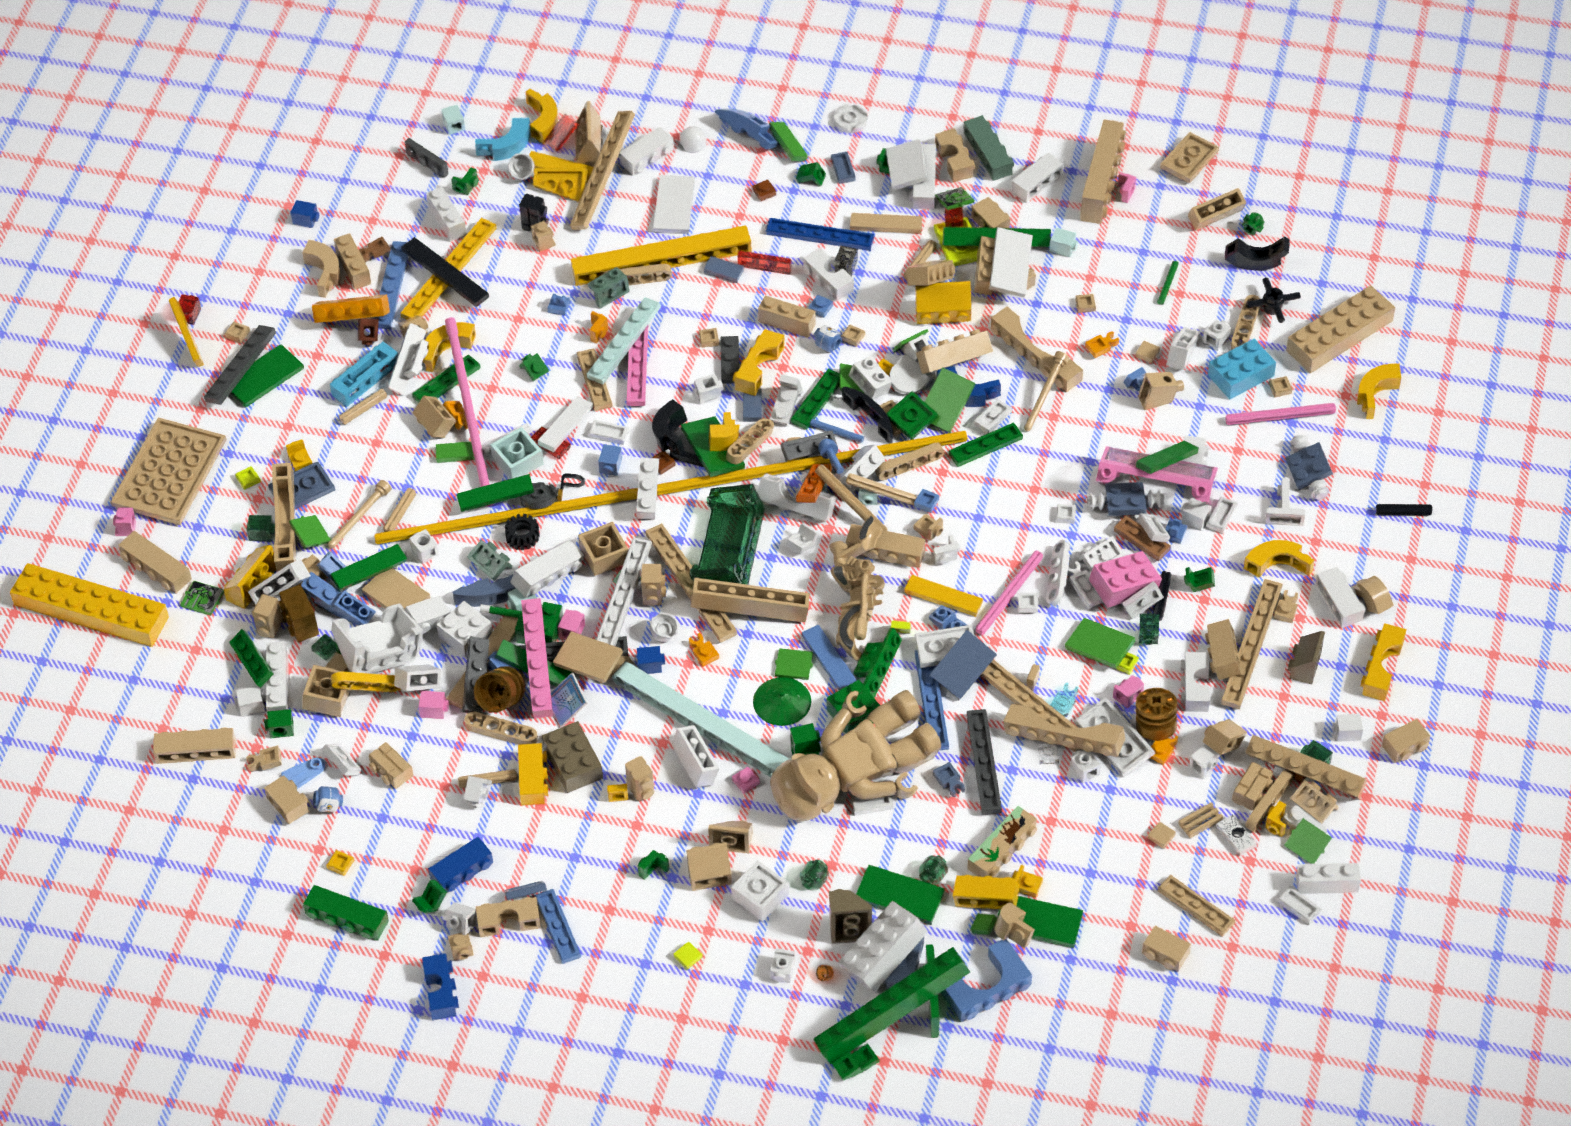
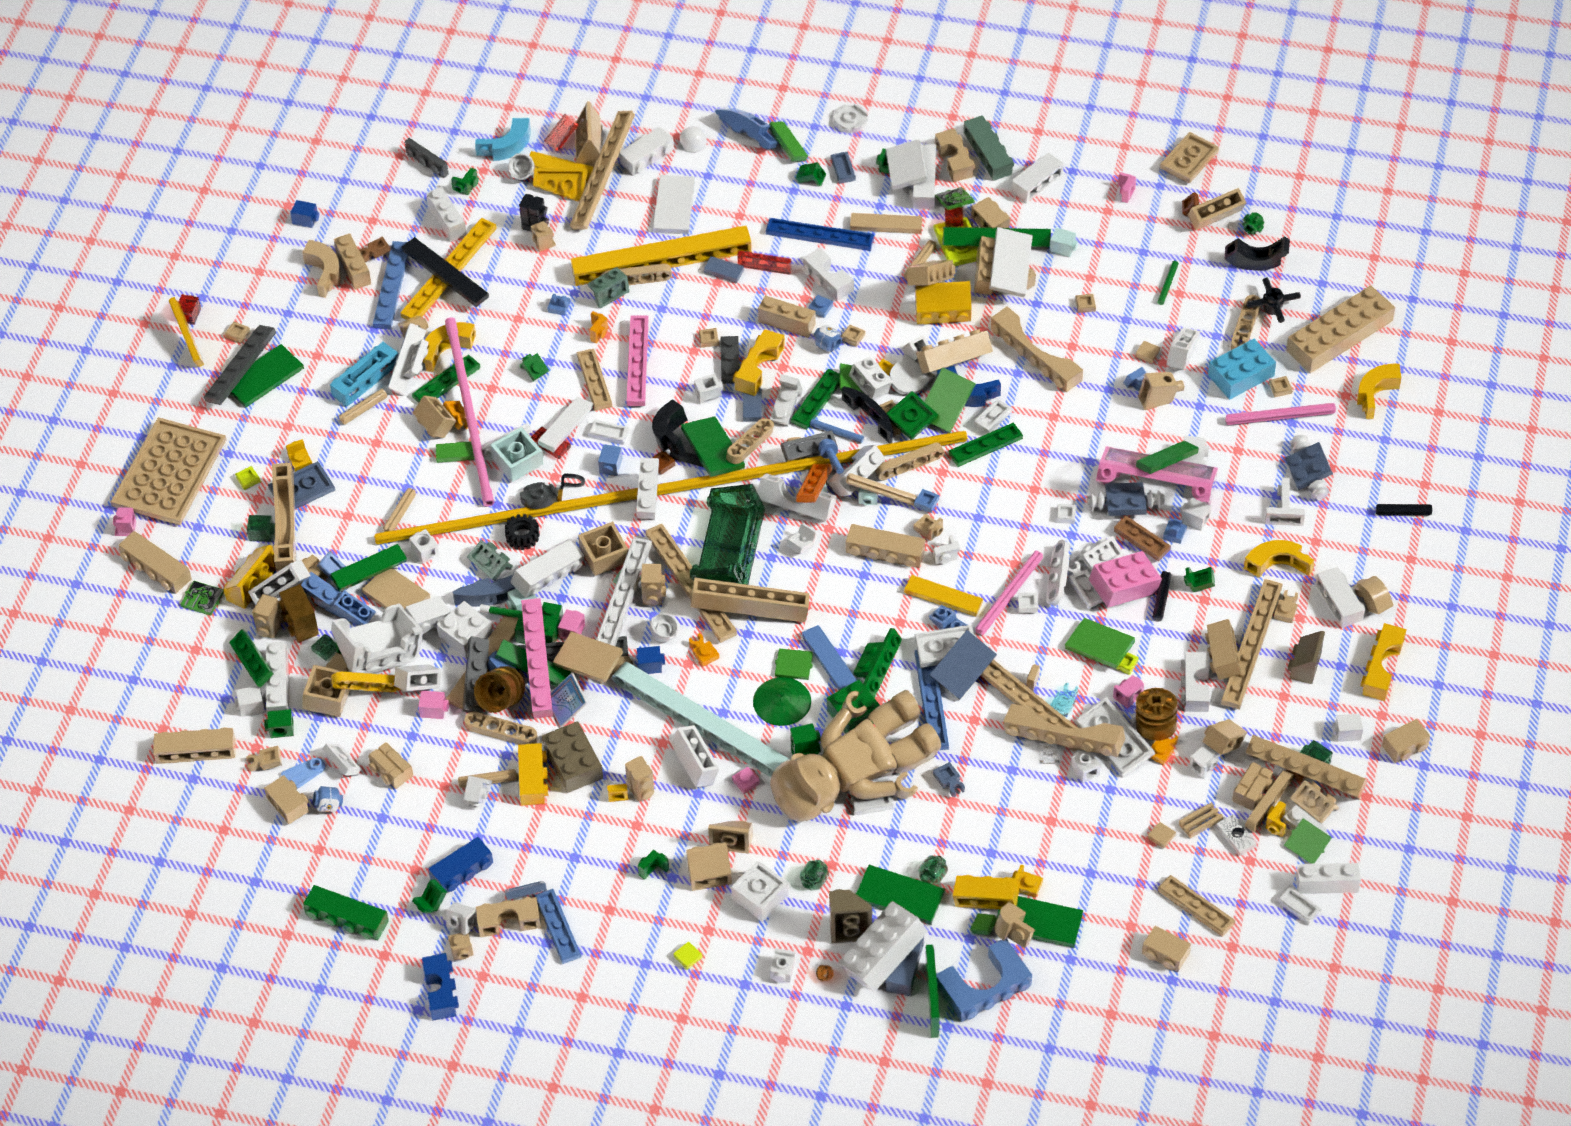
(89, 604): yellow brick -> none
(310, 531): bright green piece -> none
(340, 862): yellow tile -> none
(350, 308): light orange brick -> none
(372, 325): copper brick -> none
(382, 488): tan piece -> none
(453, 119): light aqua brick -> none
(495, 493): green tile -> none
(549, 114): yellow arch -> none
(623, 340): light aqua plate -> none
(723, 435): yellow brick -> none
(764, 190): dark orange plate -> none
(846, 259): clear smoke brick -> none
(846, 495): tan axle -> none
(855, 1063): green slope -> none
(856, 578): tan piece -> none
(891, 1005): green brick -> none
(900, 345): bright green piece -> none
(901, 626): neon yellow tile -> none
(984, 762): dark grey plate -> none
(1002, 843): tan brick -> none
(1060, 359): tan piece -> none
(1098, 345): light orange plate -> none
(1103, 171): tan brick -> none
(1142, 600): white plate -> none
(1151, 623): clear green brick -> none
(1153, 527): white tile -> none
(1189, 202): none -> dark orange tile
(1218, 330): white brick -> none
(1221, 515): white tile -> none

